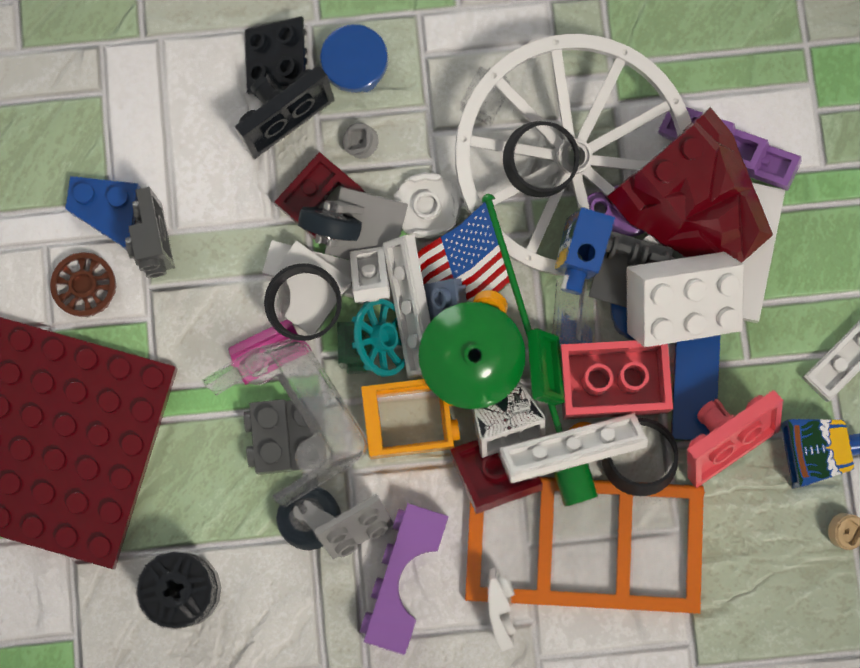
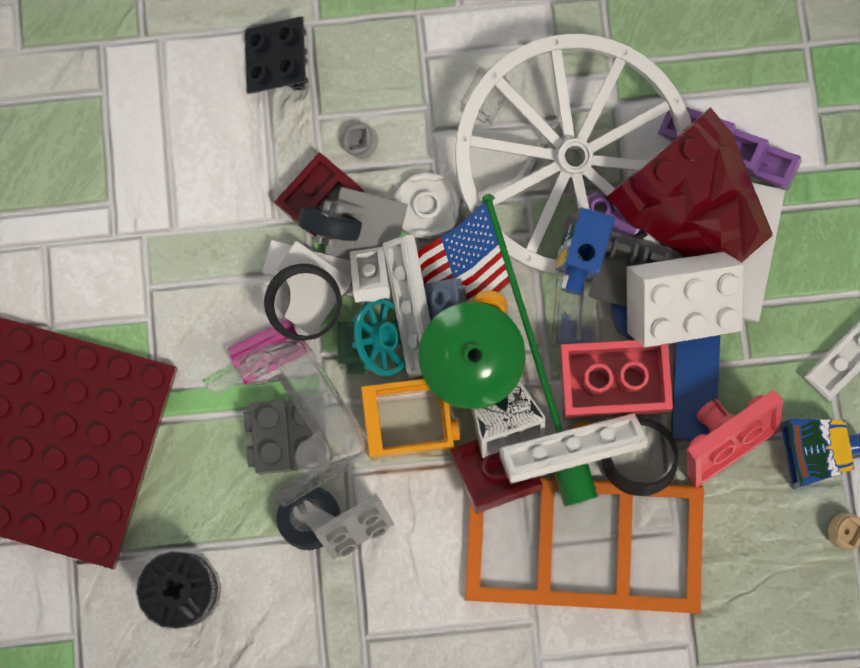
(83, 284): copper wheel -> none
(103, 205): blue wing -> none
(149, 239): dark grey plate -> none
(283, 109): black plate -> none
(354, 58): blue tile -> none
(390, 623): medium lavender arch -> none
(499, 602): white slope -> none
(512, 173): black tyre -> none
(545, 367): green tile -> none

